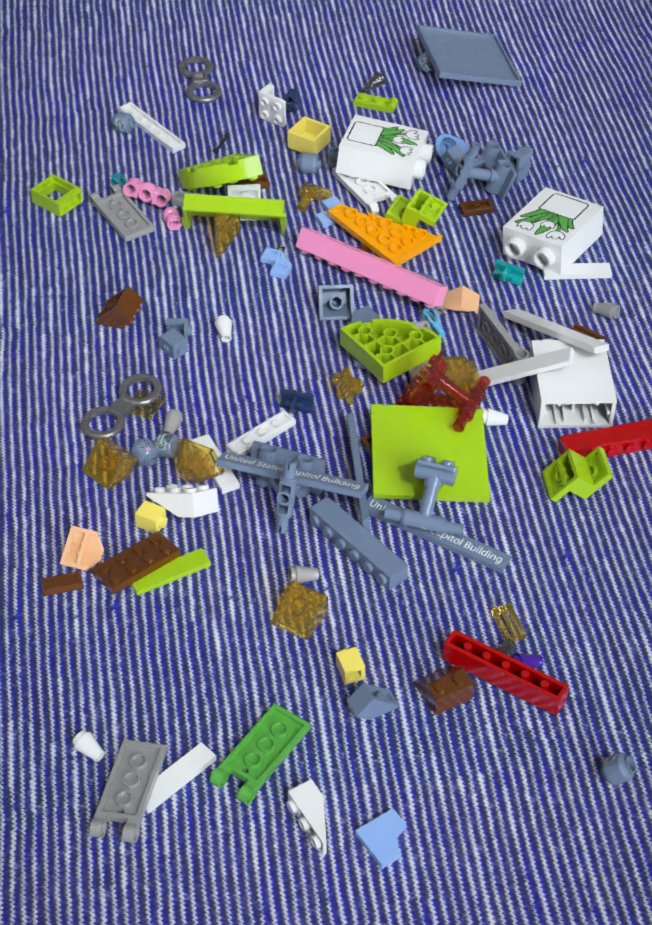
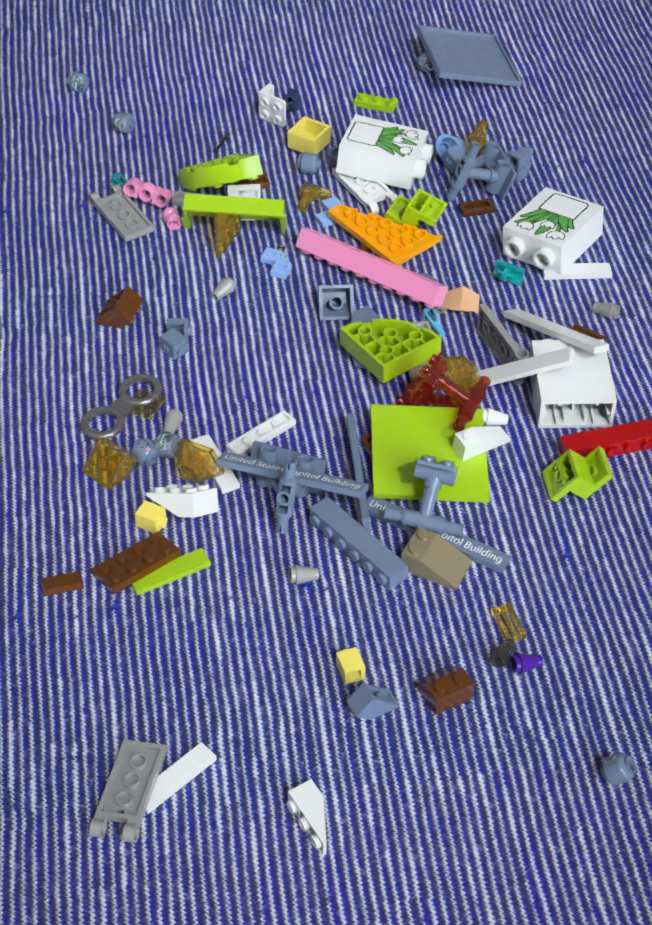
(71, 195): lime window -> none
(78, 82): none -> head
(82, 549): light nougat slope -> none
(87, 744): white cone -> none
(153, 128): white tile -> none
(200, 79): flat silver bar -> none
(224, 288): none -> light grey cone
(224, 327): white cone -> none
(261, 751): bright green hinge -> none
(297, 400): dark blue hips -> none
(300, 610): clear yellow slope -> none
(349, 385): clear yellow hips -> none
(376, 80): clear smoke cone -> none
(381, 837): light blue tile -> none
(435, 559): none -> dark tan slope
(478, 440): none -> white slope
(479, 135): none -> clear yellow plate
(505, 672): red brick -> none

